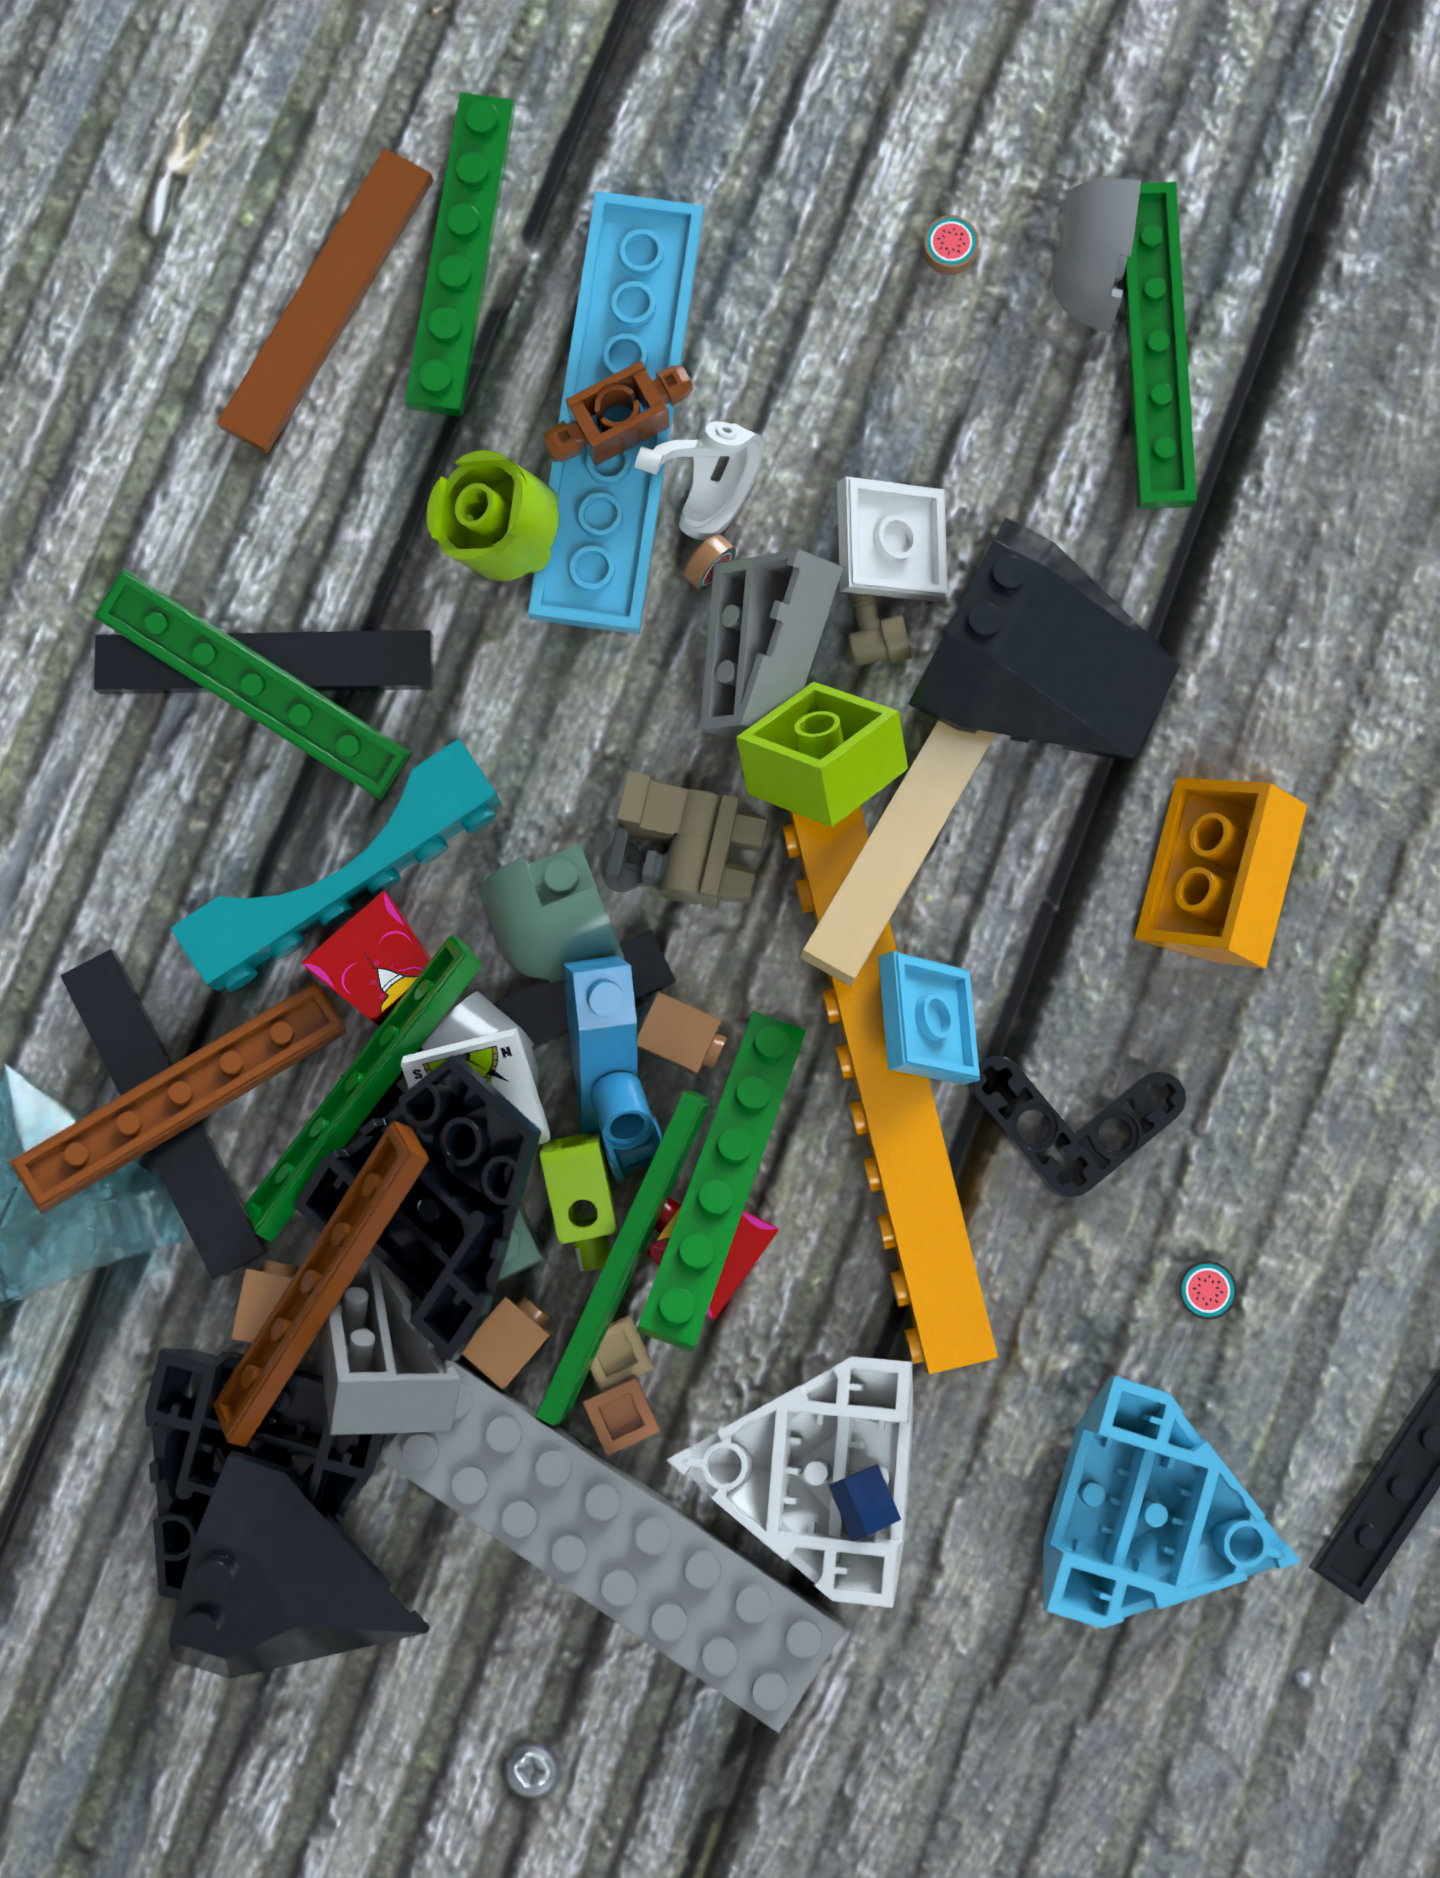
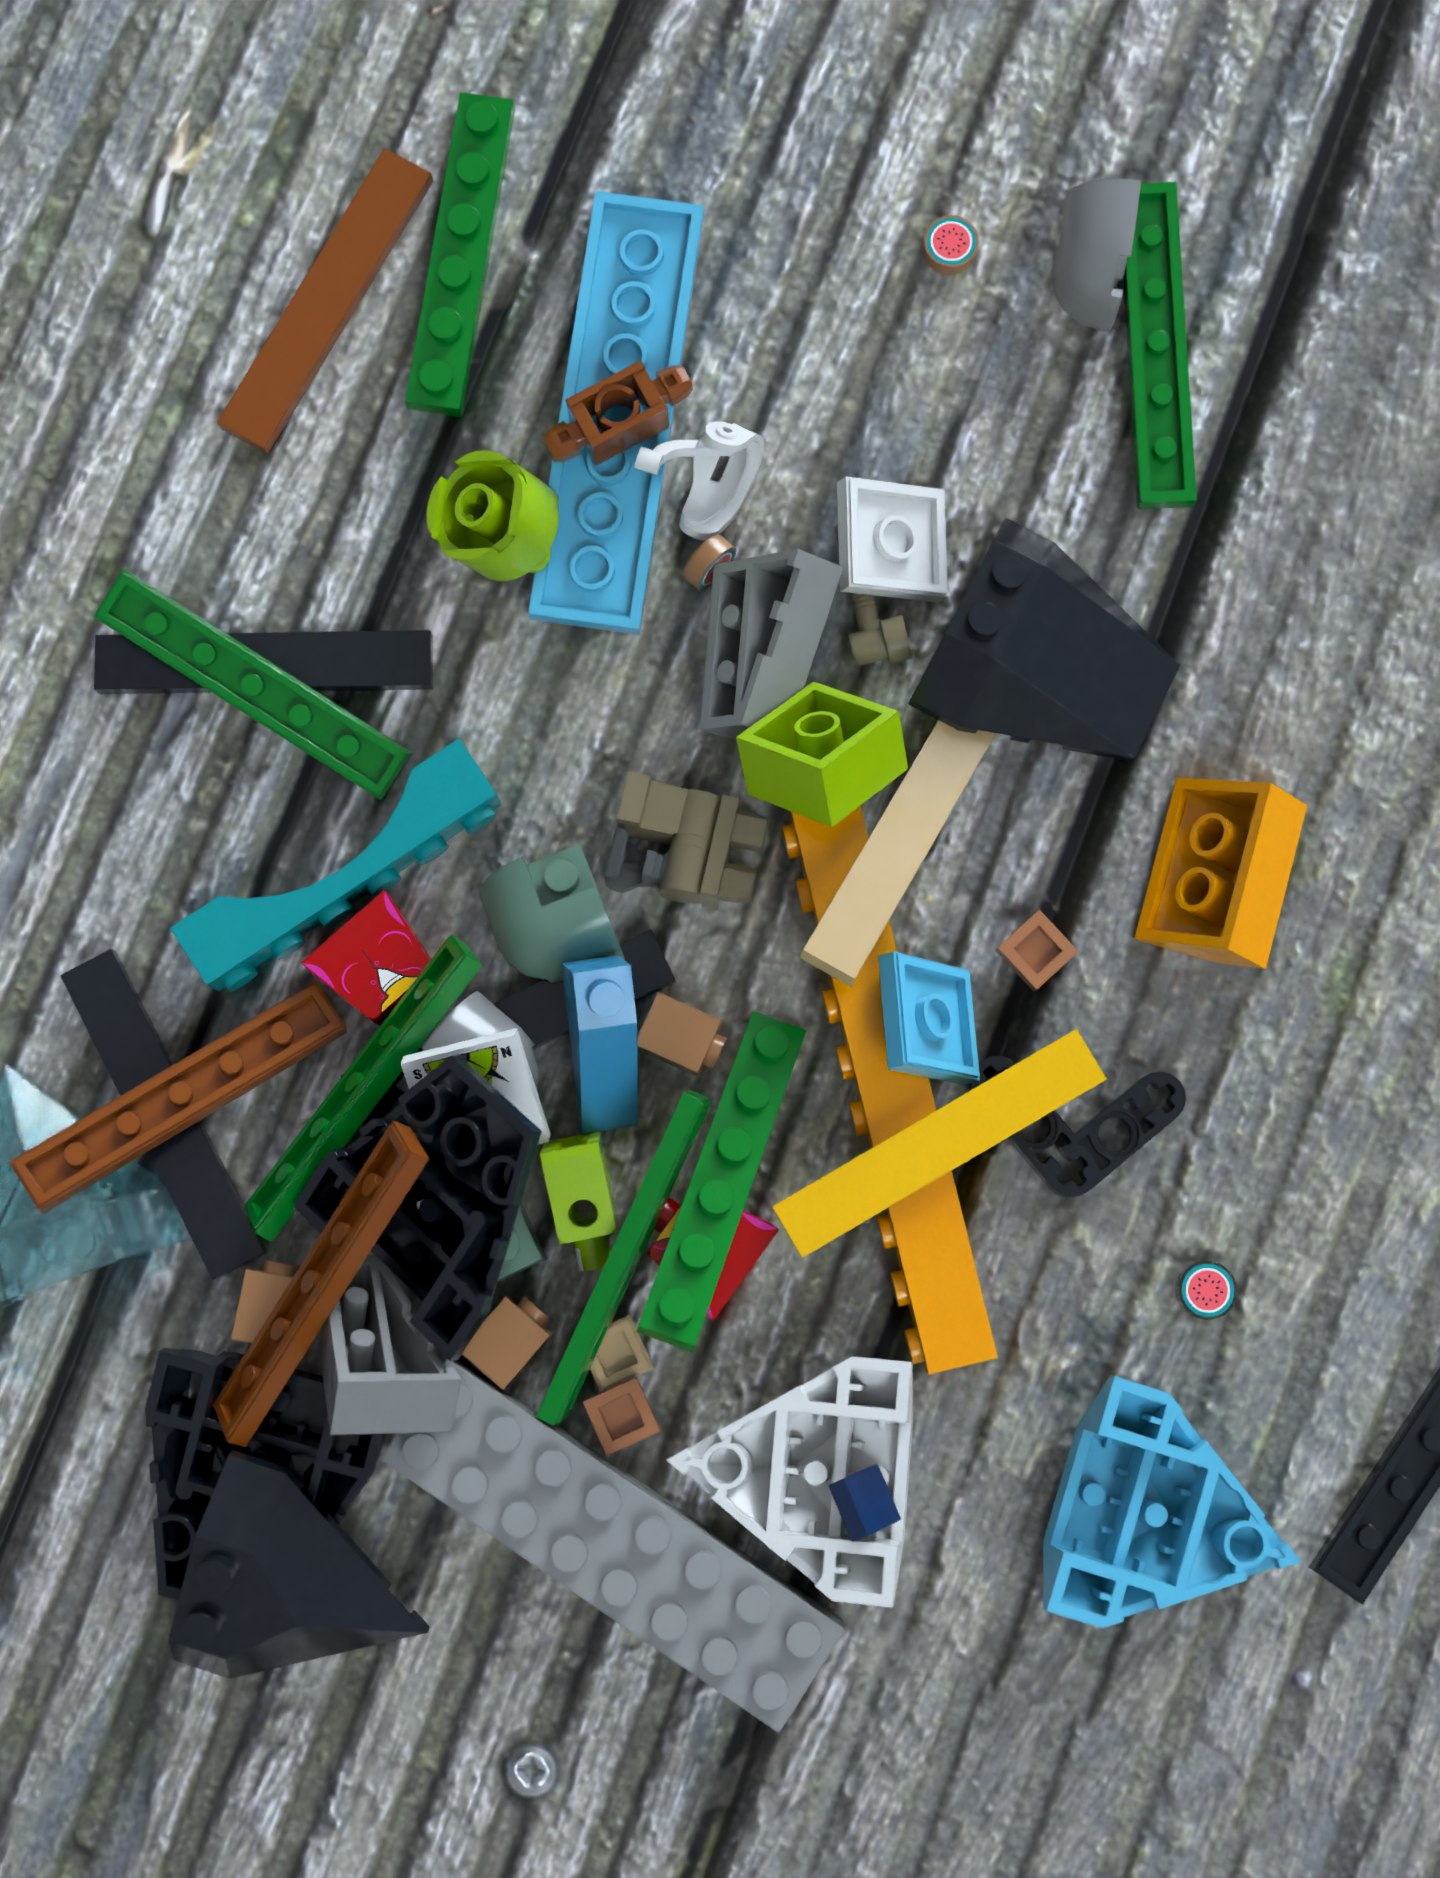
(626, 1123): dark azure piece -> none
(938, 1143): none -> yellow tile
(1036, 950): none -> nougat plate

